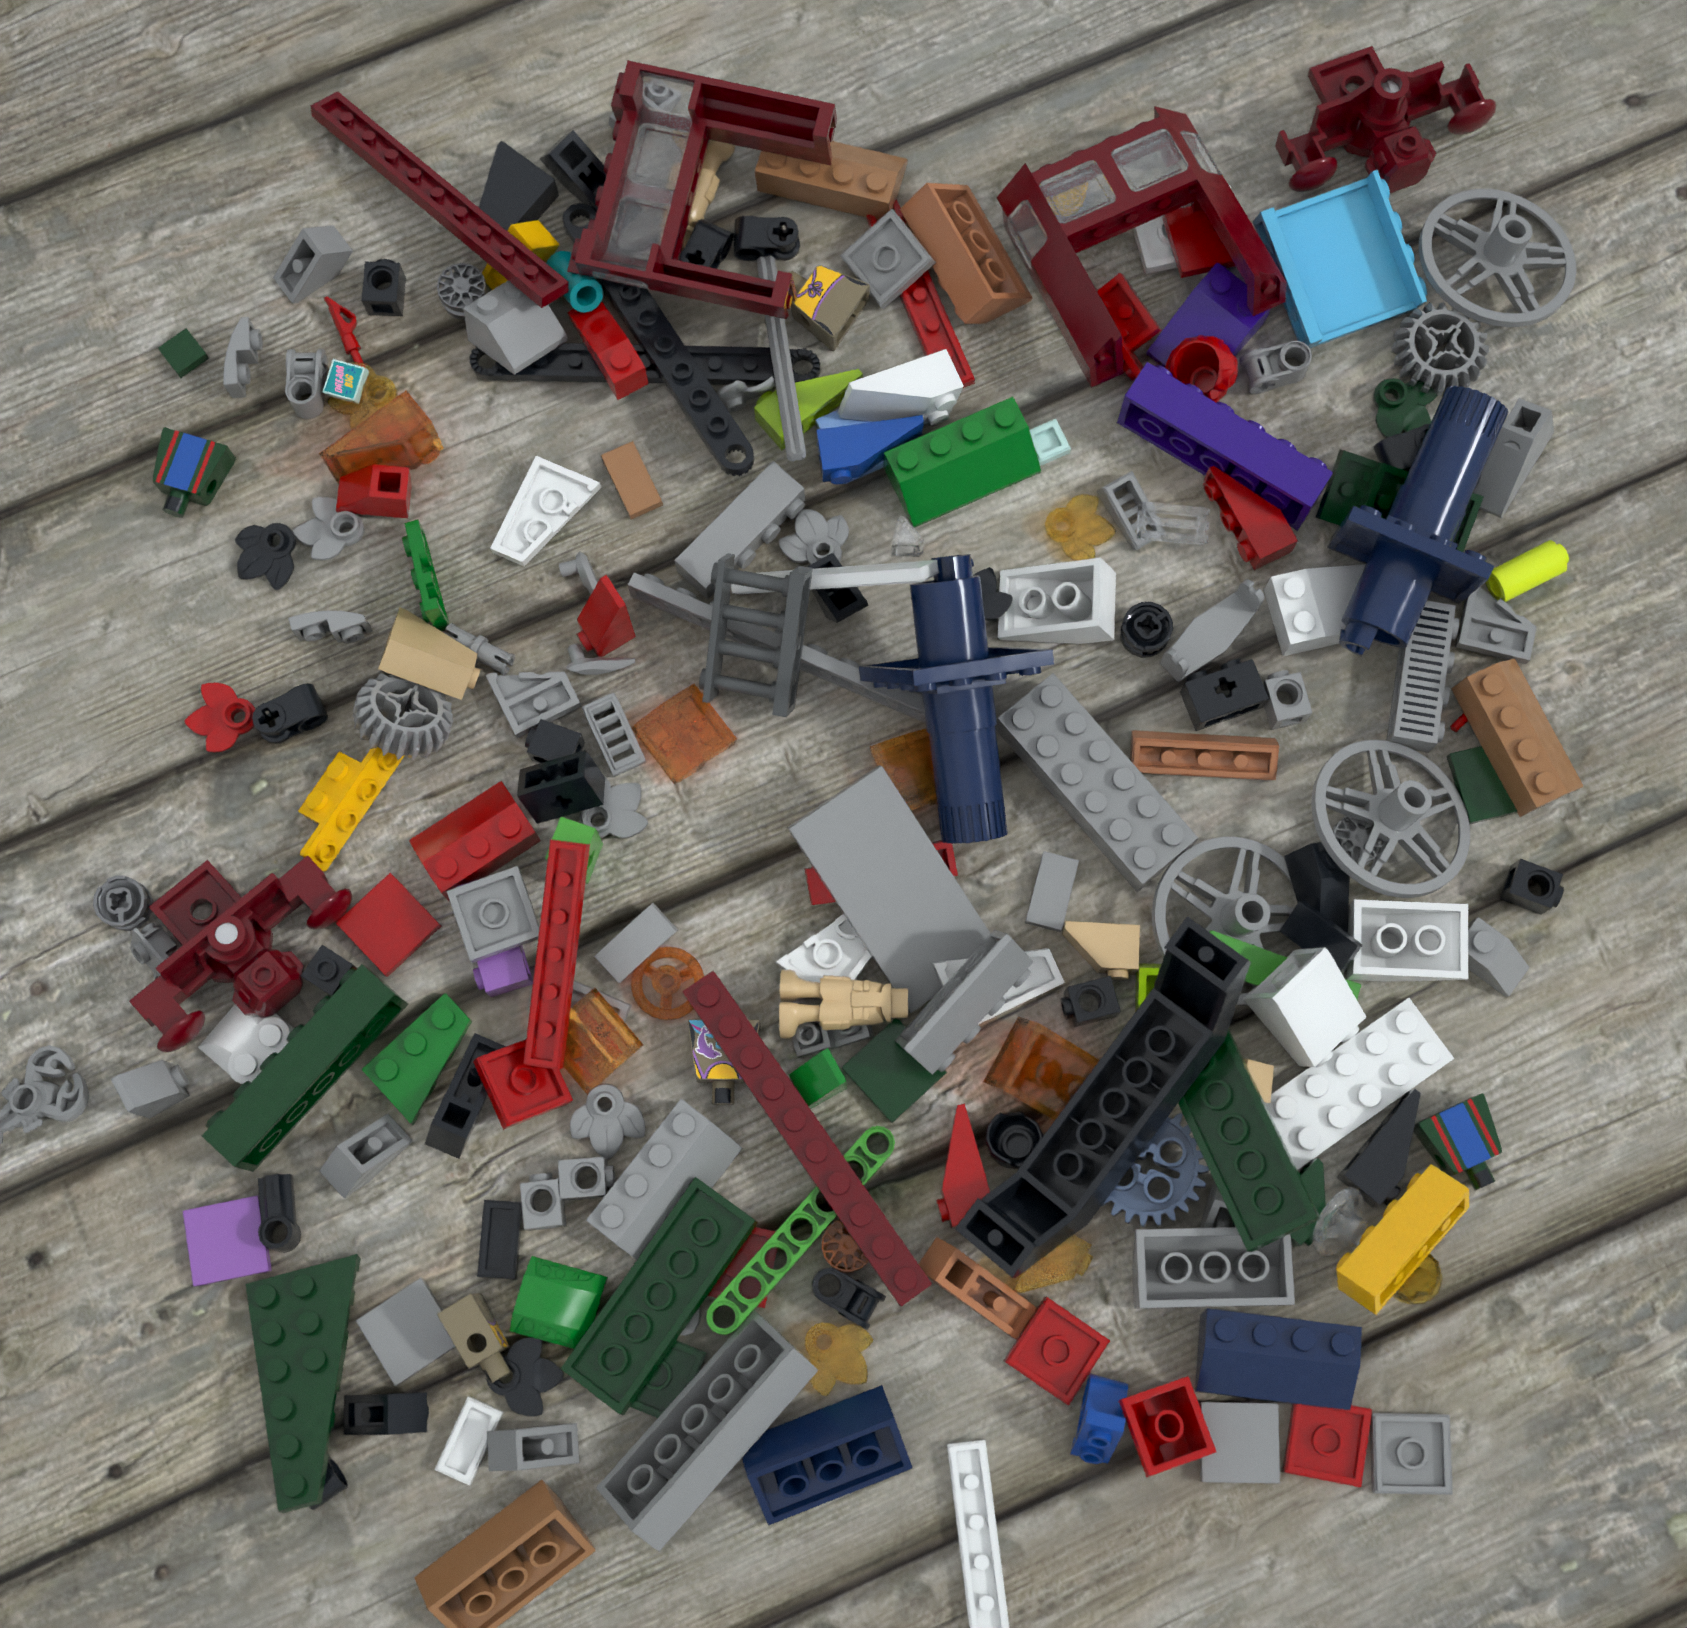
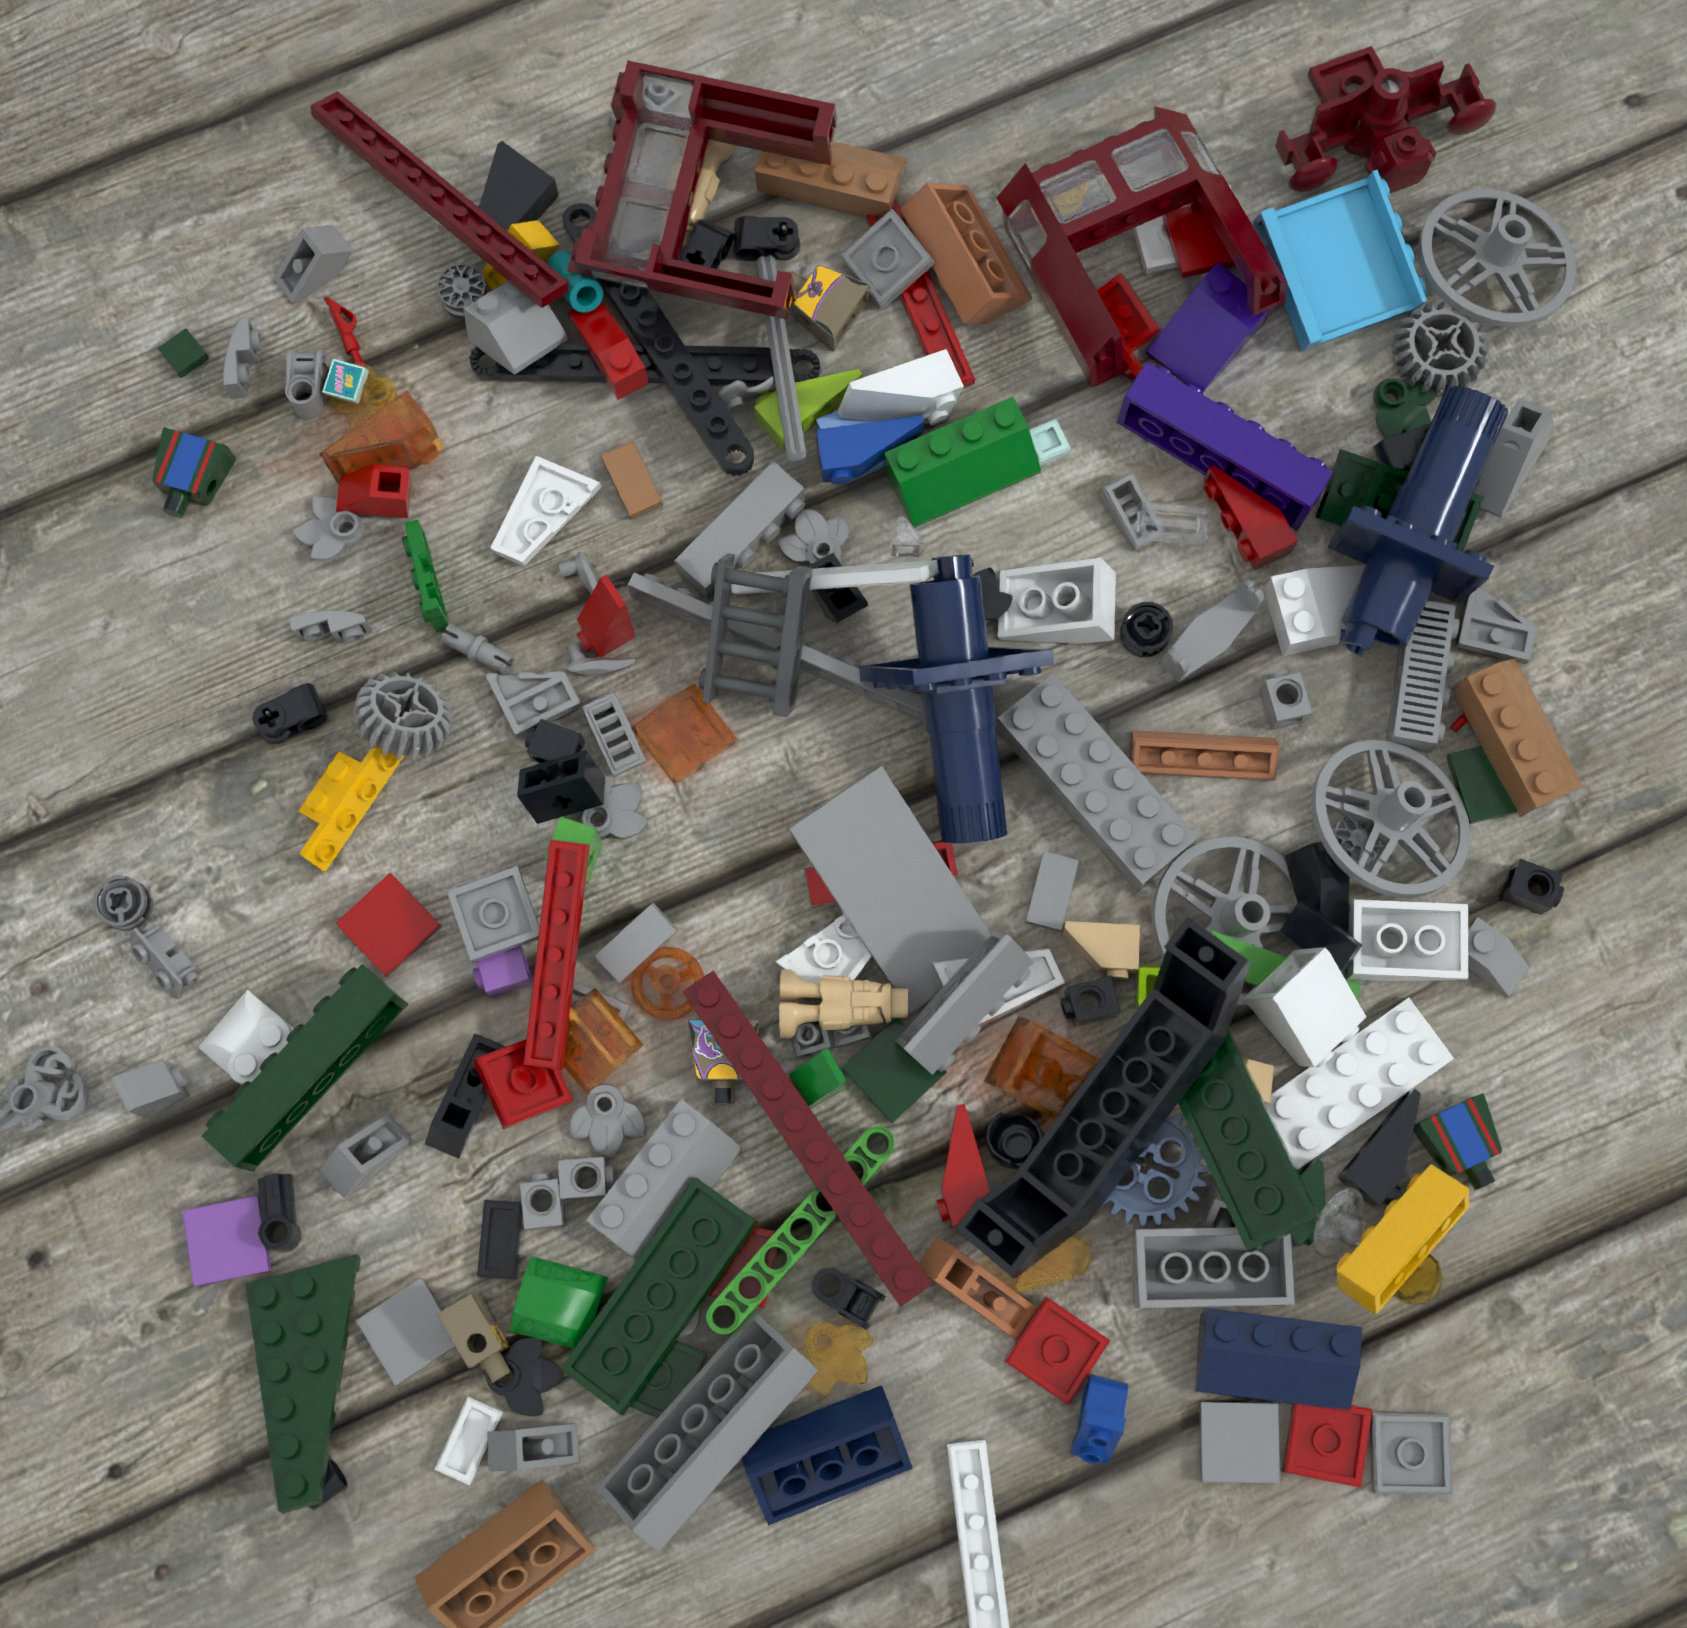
(217, 717): red plate -> none
(232, 945): dark red piece -> none
(262, 557): black plate -> none
(327, 970): black brick -> none
(385, 1413): black slope -> none
(389, 300): black brick -> none
(415, 1059): green wing -> none
(428, 656): tan slope -> none
(474, 839): red slope -> none
(576, 167): black slope -> none
(841, 1249): dark orange wheel -> none
(909, 766): clear orange slope -> none
(1084, 530): clear yellow plate -> none
(1167, 1426): red slope -> none
(1204, 363): red hair -> none
(1209, 708): black brick -> none
(1269, 368): light grey piece -> none
(1527, 570): neon yellow brick -> none

